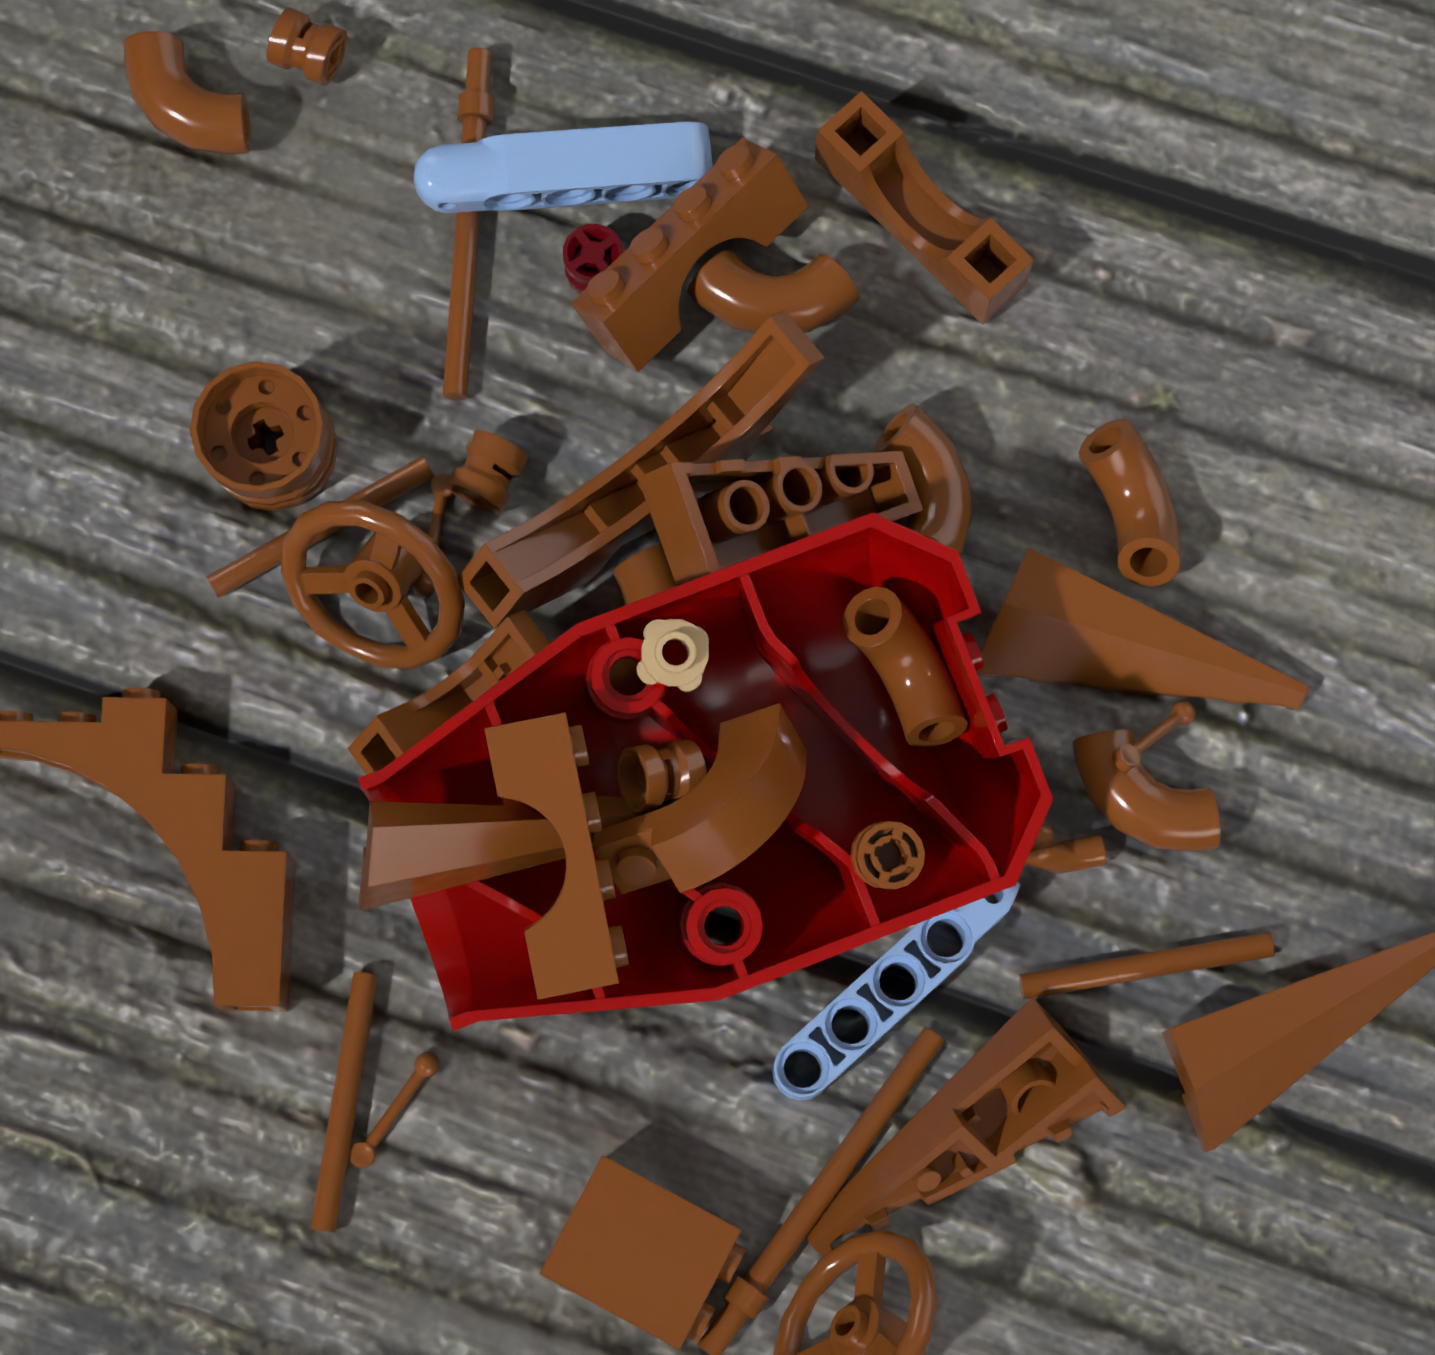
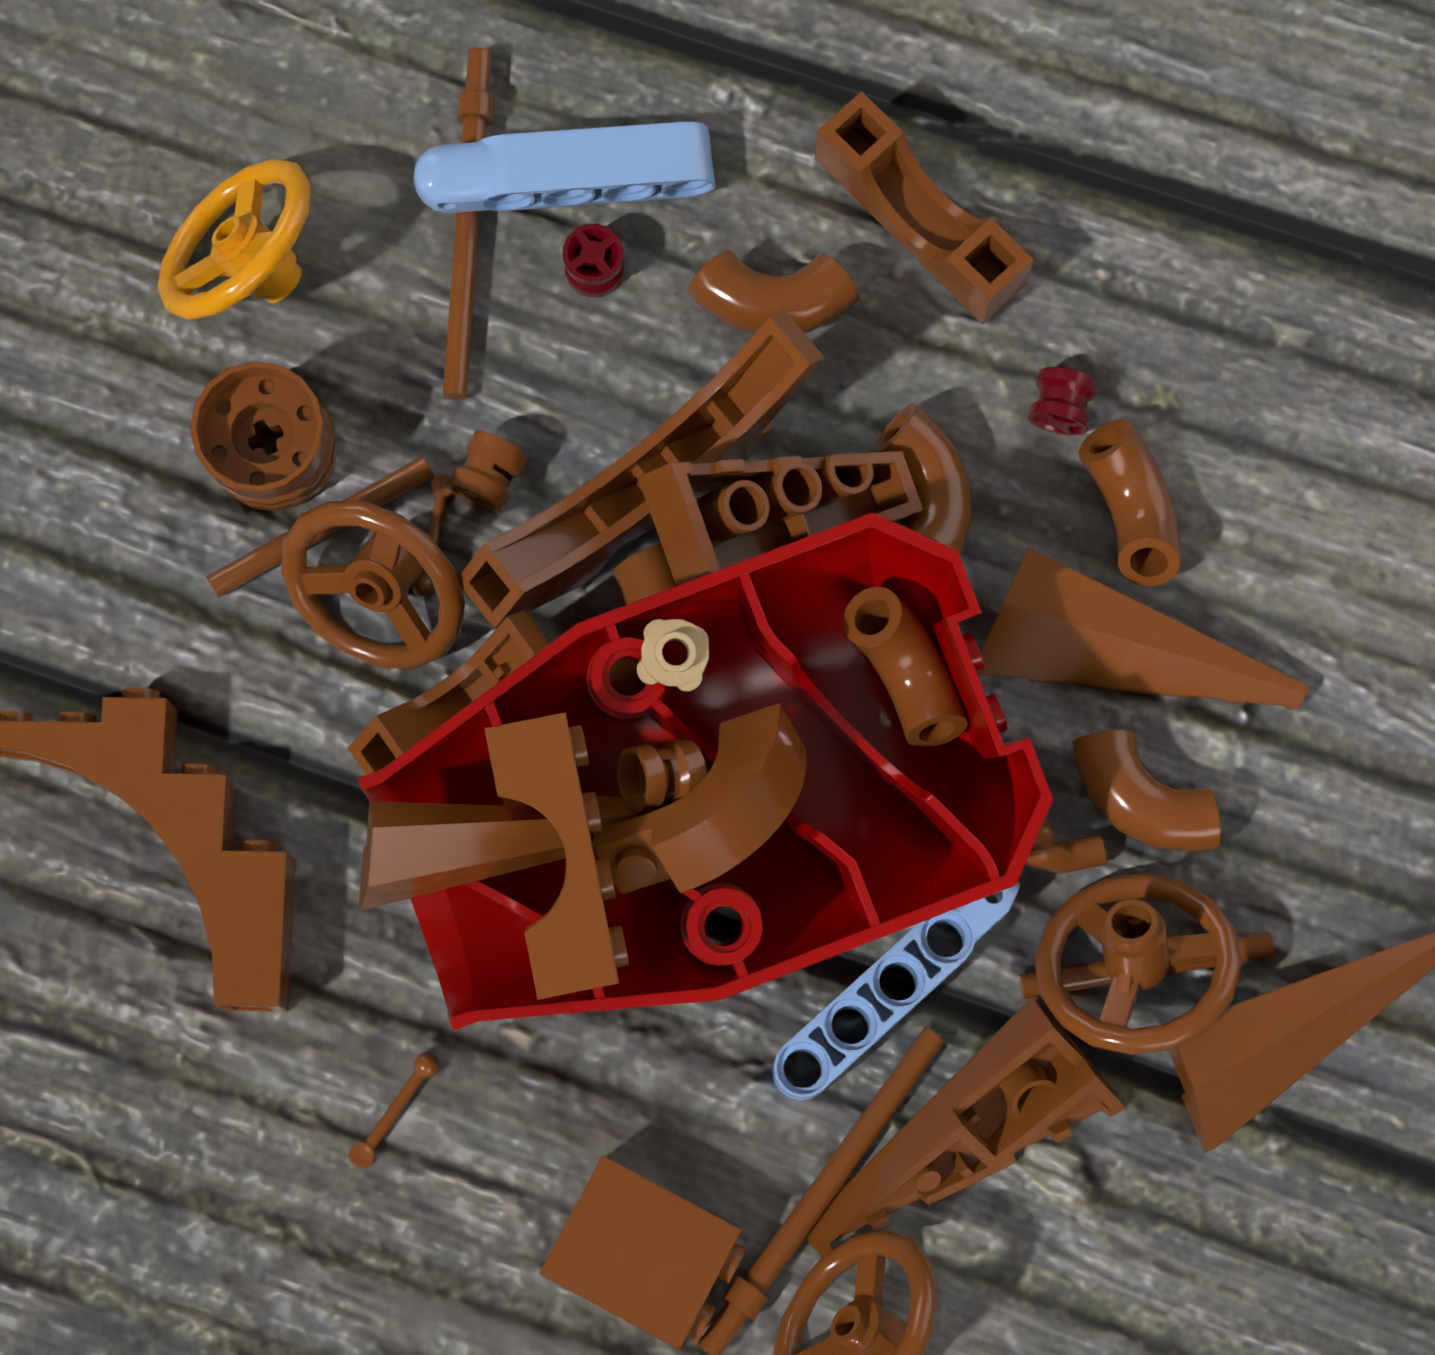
(178, 105): dark orange cylinder -> none
(242, 248): none -> light orange piece
(306, 46): dark orange wheel -> none
(344, 1102): dark orange bar -> none
(636, 299): dark orange arch -> none
(875, 852): dark orange wheel -> none
(1063, 401): none -> dark red wheel
(1128, 755): dark orange hinge -> none
(1138, 958): none -> dark orange piece

